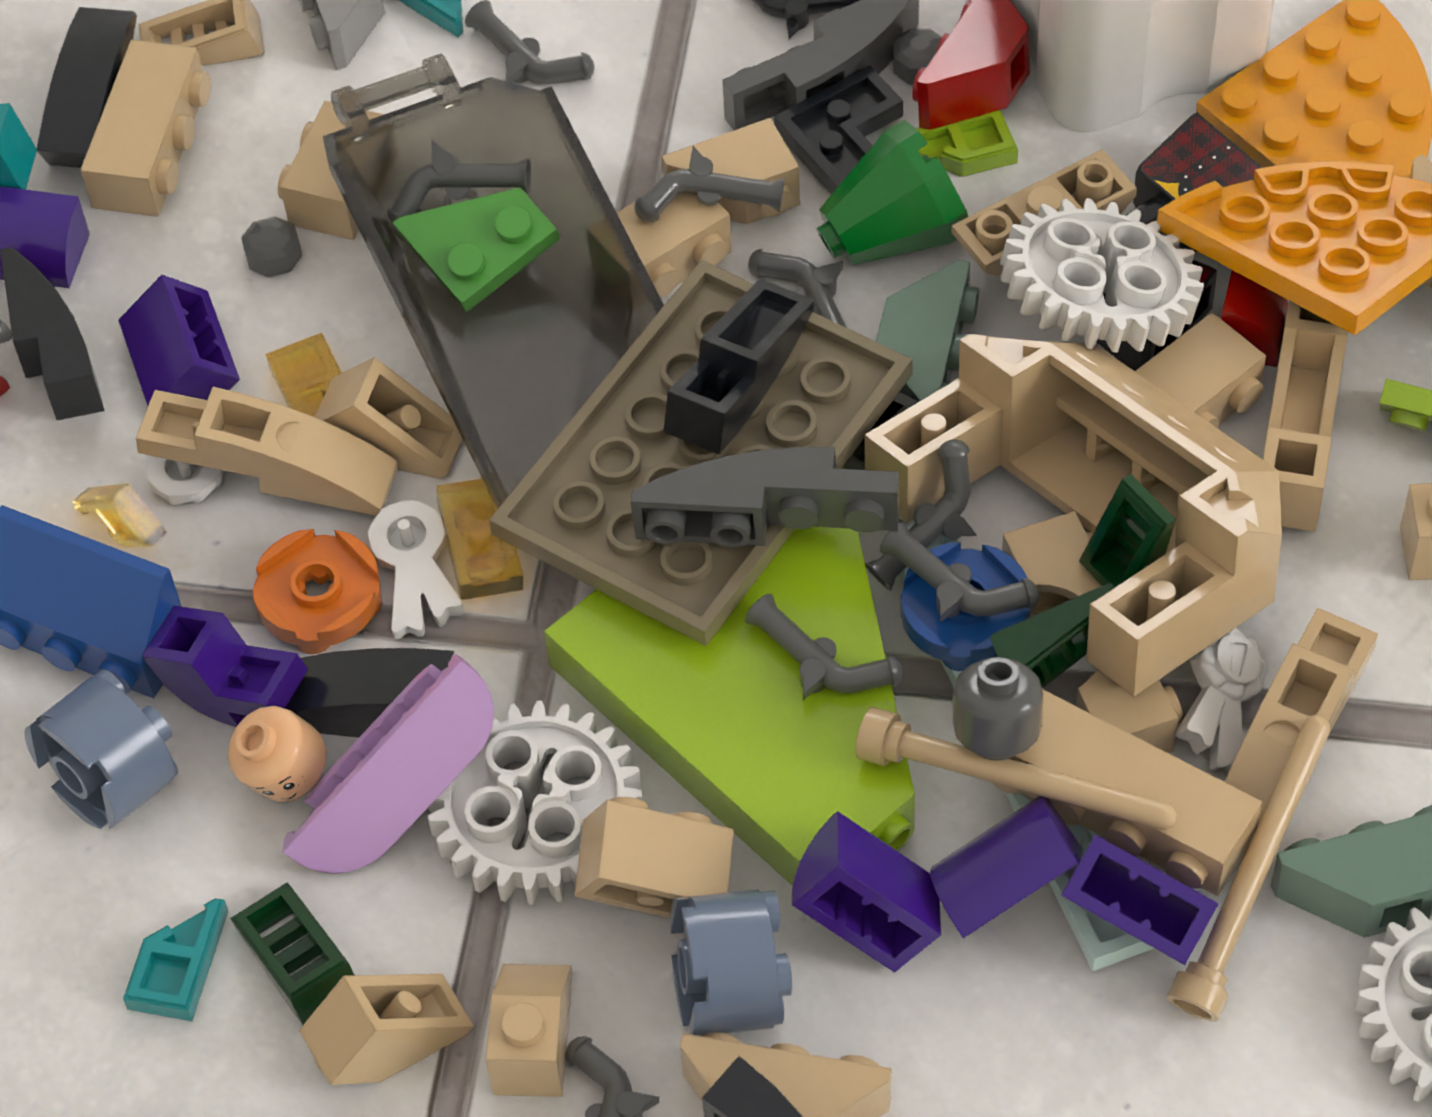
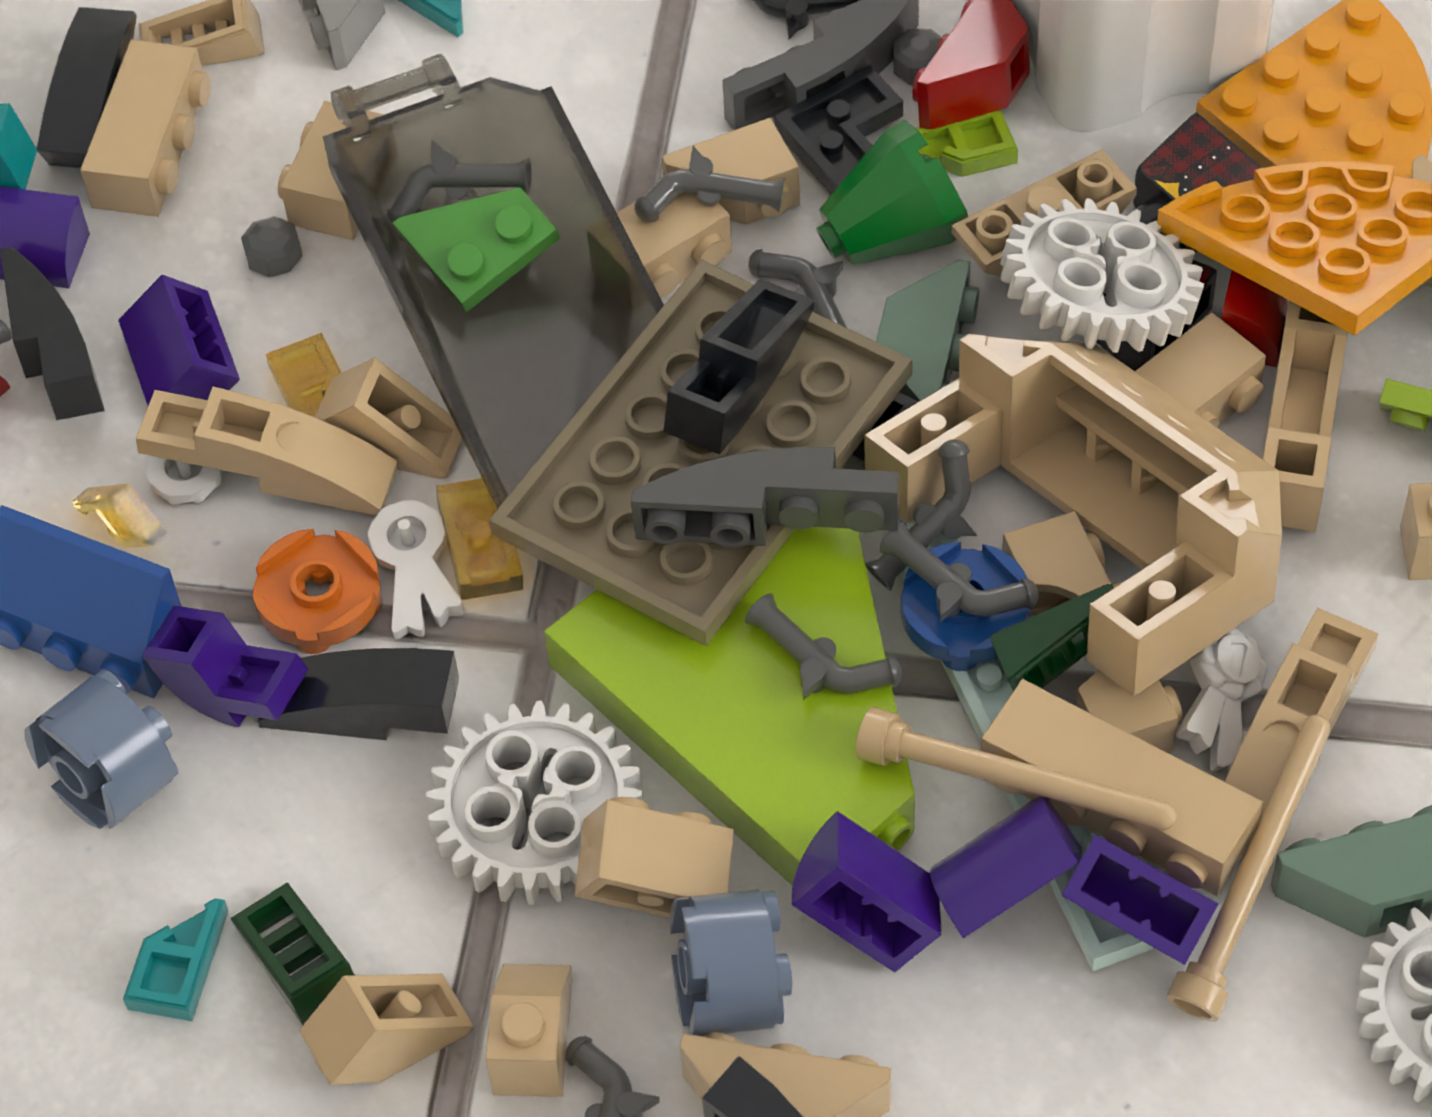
(277, 754): light nougat head -> none
(395, 770): lavender brick -> none
(522, 54): dark grey piece -> none
(997, 708): dark grey head -> none
(1129, 535): dark green slope -> none

